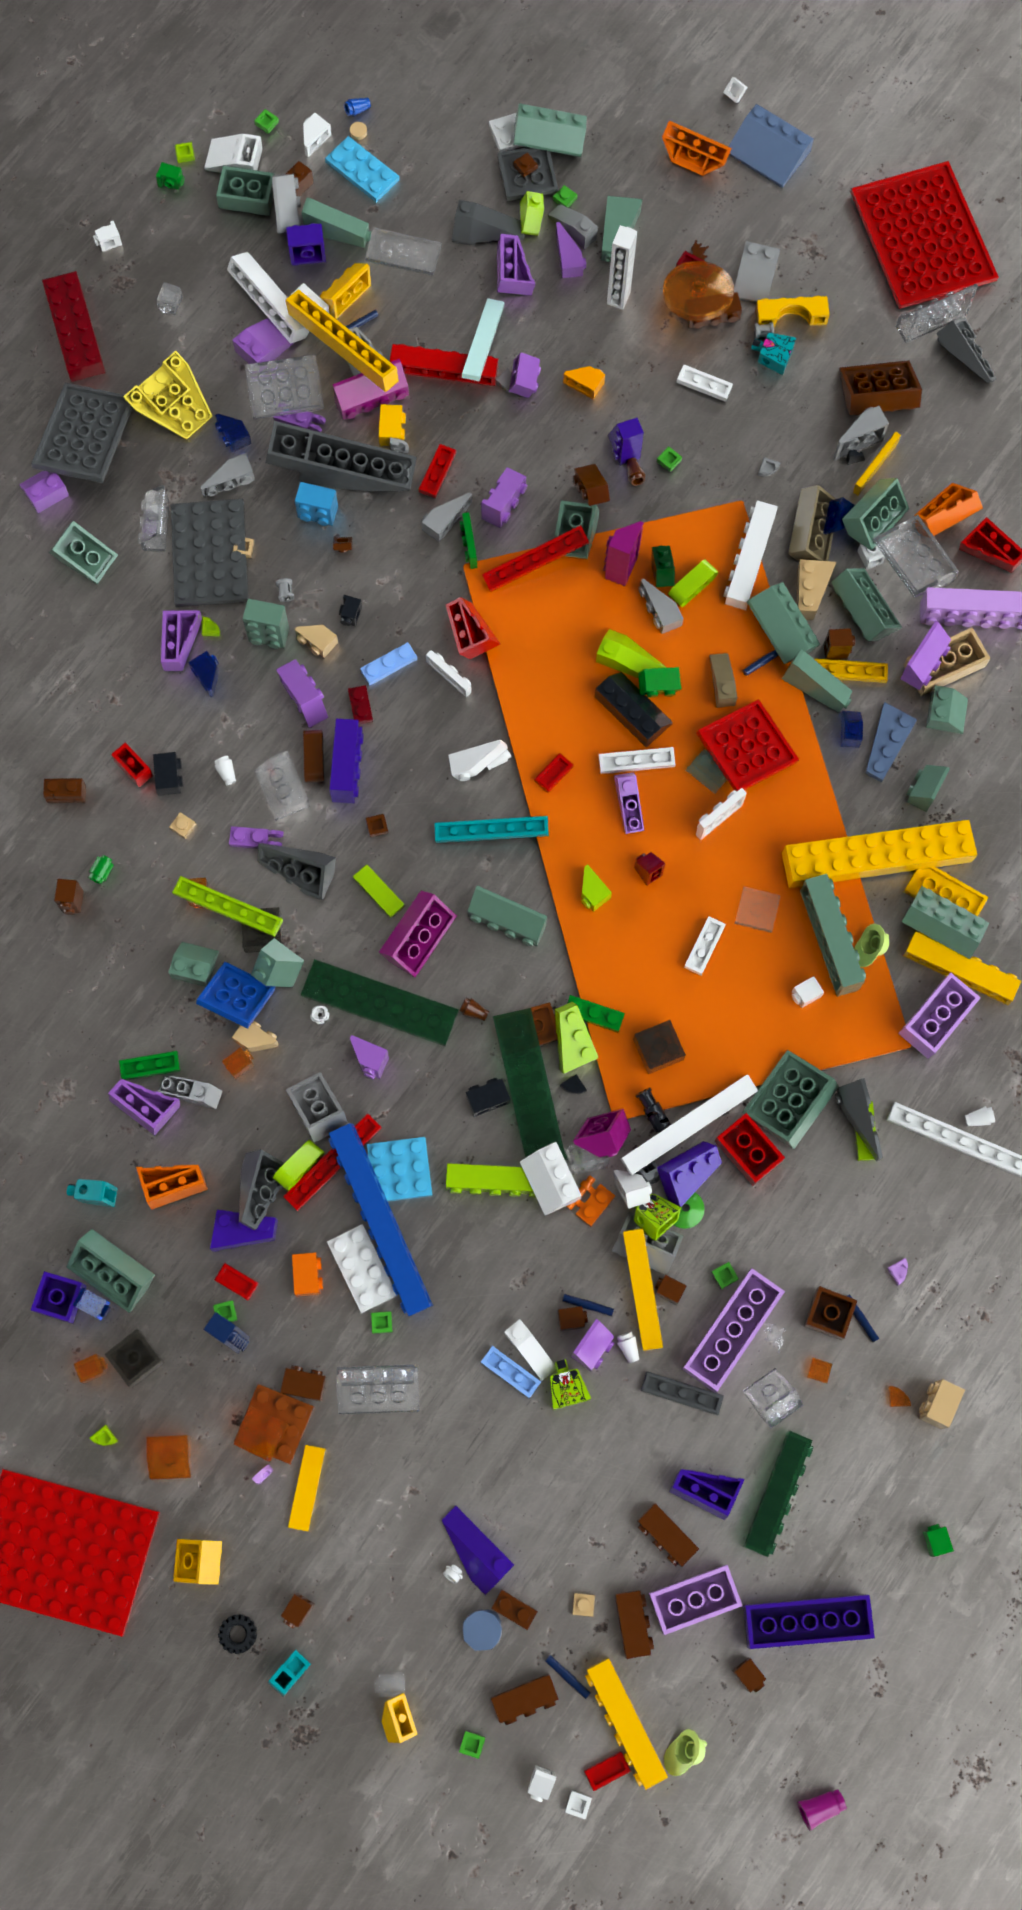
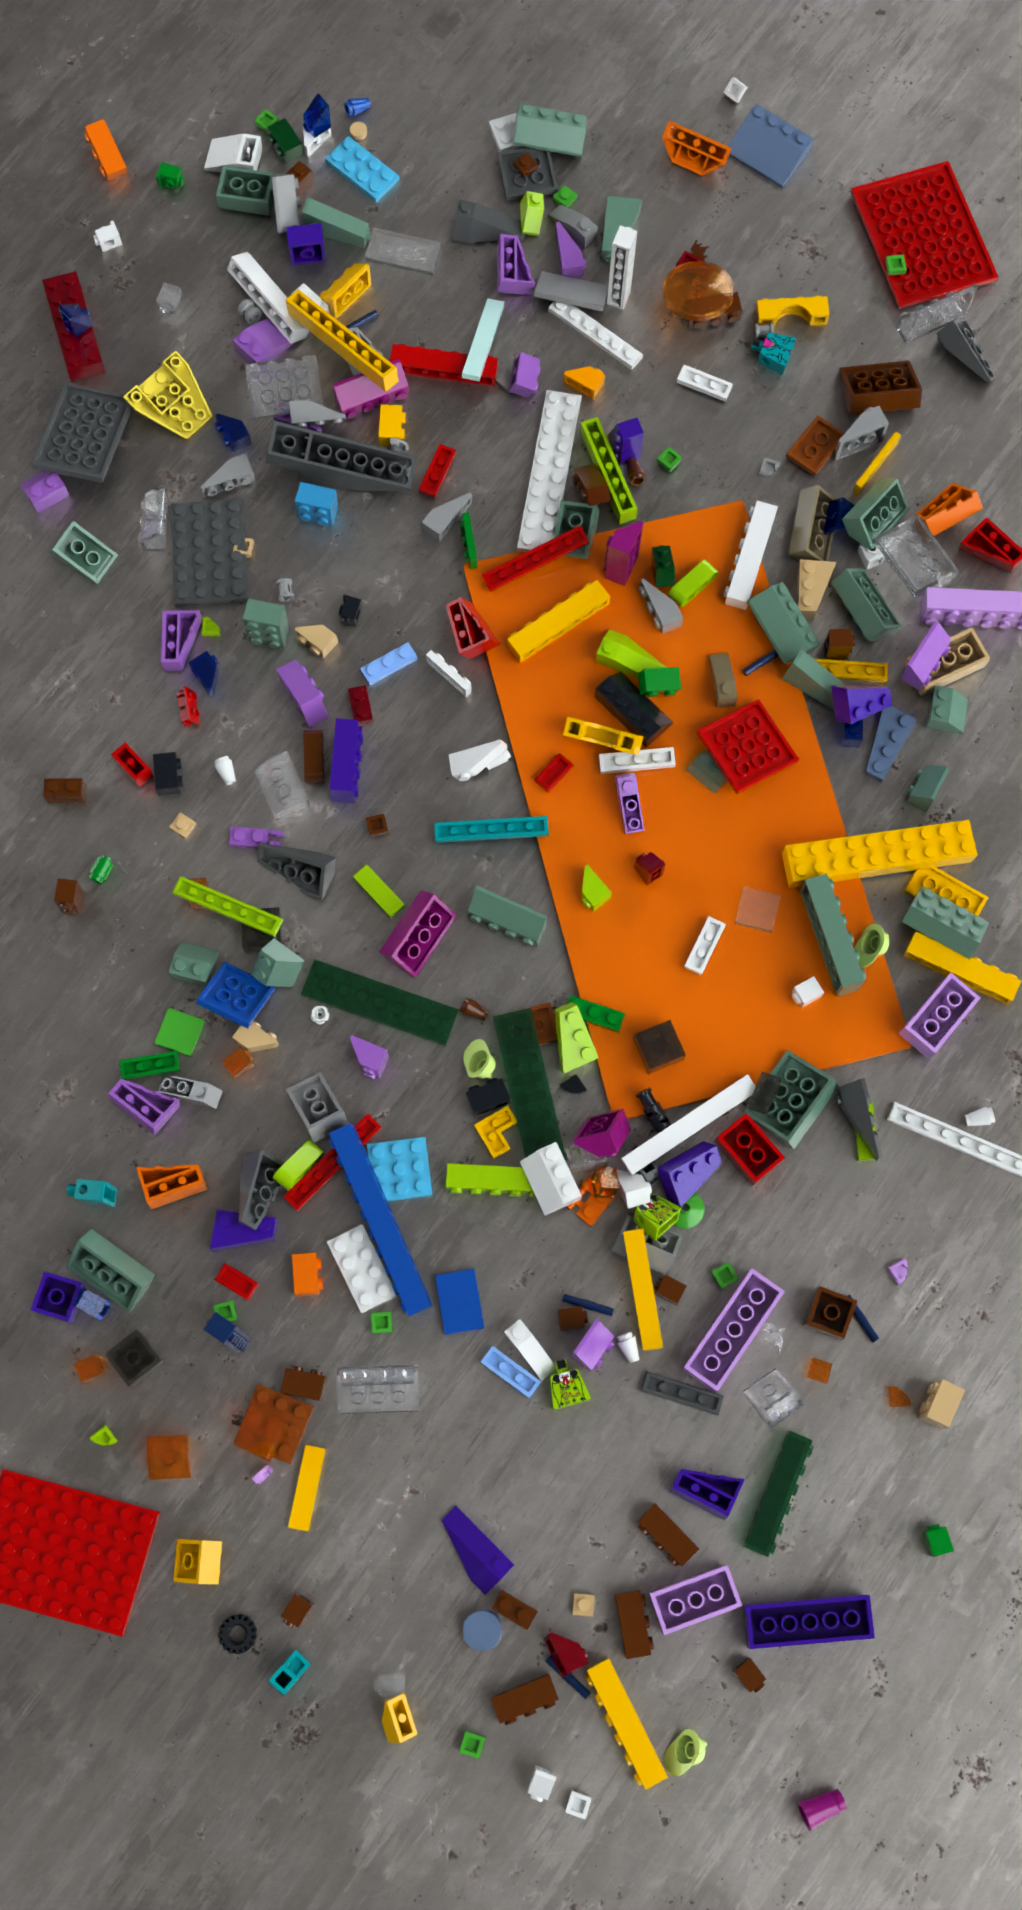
(75, 318): none -> clear blue slope
(104, 150): none -> orange wedge
(179, 1032): none -> bright green tile
(184, 152): lime tile -> none
(187, 699): none -> red hinge
(248, 309): none -> light grey wheel
(285, 140): none -> dark green brick
(308, 411): none -> light grey slope
(317, 117): none -> clear blue slope
(342, 544): reddish brown plate -> none
(453, 1573): white plate -> none
(459, 1302): none -> blue tile
(478, 1060): none -> yellowish green piece
(491, 1131): none -> yellow plate
(503, 498): medium lavender wedge -> none
(549, 469): none -> white plate
(558, 621): none -> yellow brick
(566, 1654): none -> dark red slope
(571, 291): none -> light grey tile
(596, 333): none -> white plate
(603, 735): none -> yellow arch
(605, 460): none -> lime brick
(605, 1182): none -> clear orange brick
(607, 1771): red tile -> none
(720, 813): white plate -> none
(756, 272): light grey slope -> none
(764, 1093): none -> clear smoke plate
(815, 446): none -> dark orange plate
(854, 457): black tile -> none
(859, 701): none -> dark purple wedge
(895, 264): none -> bright green plate

